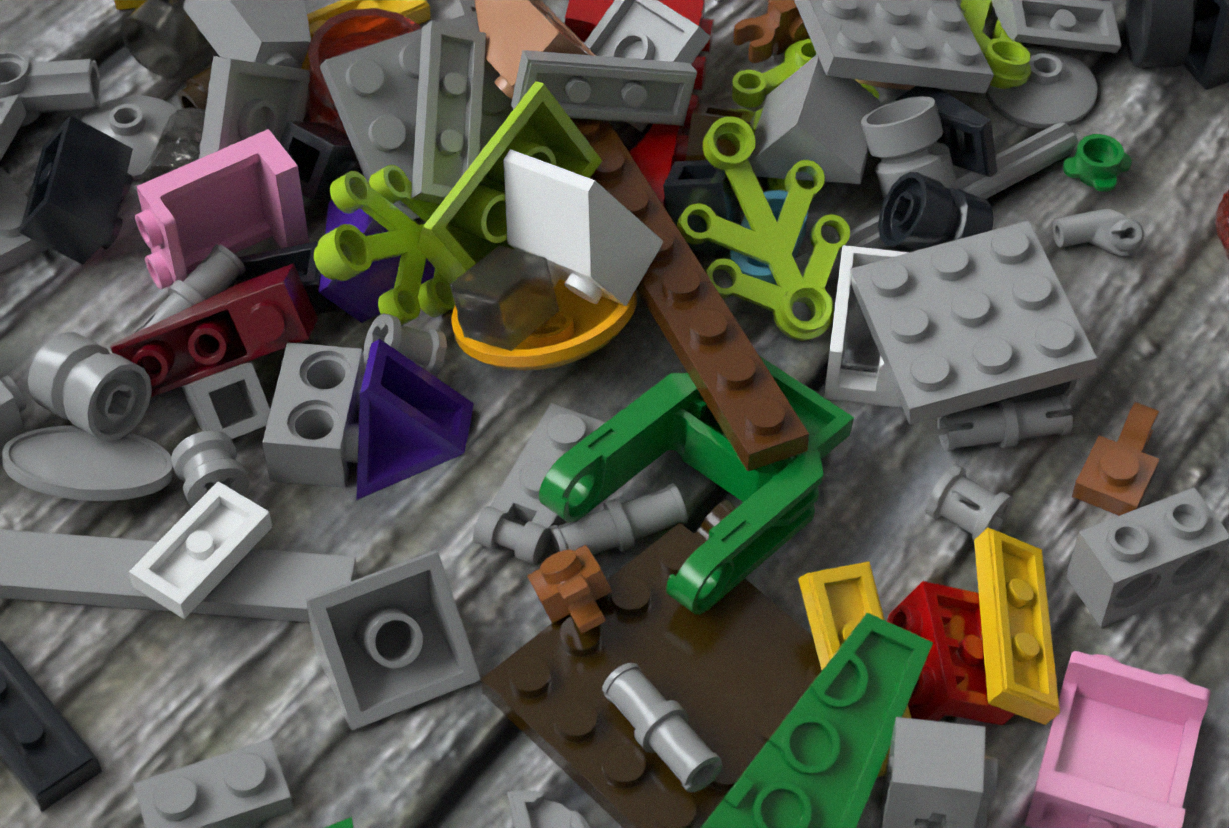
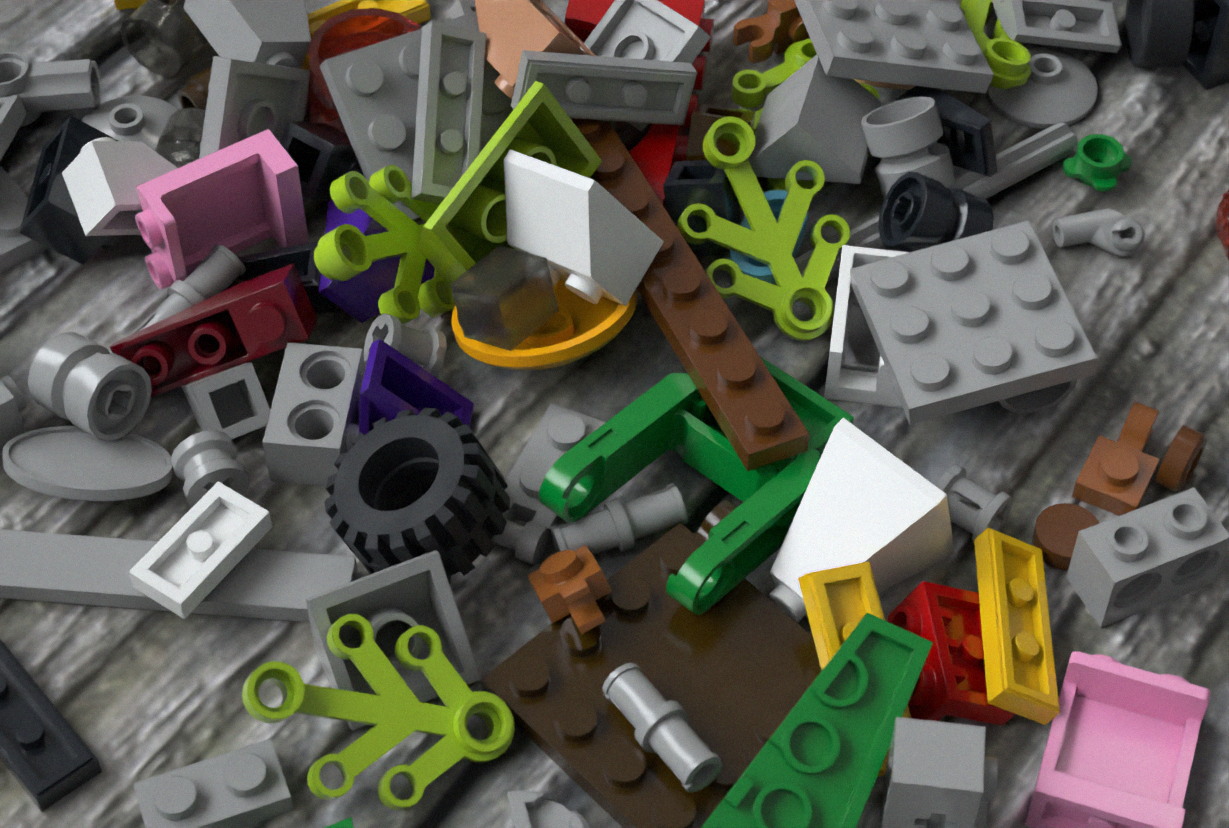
(105, 183): none -> white slope
(392, 711): none -> lime plant
(395, 467): none -> black tyre
(861, 510): none -> white slope
(1006, 422): light grey pin -> none
(1058, 530): none -> reddish brown tile
(1181, 459): none -> reddish brown tile

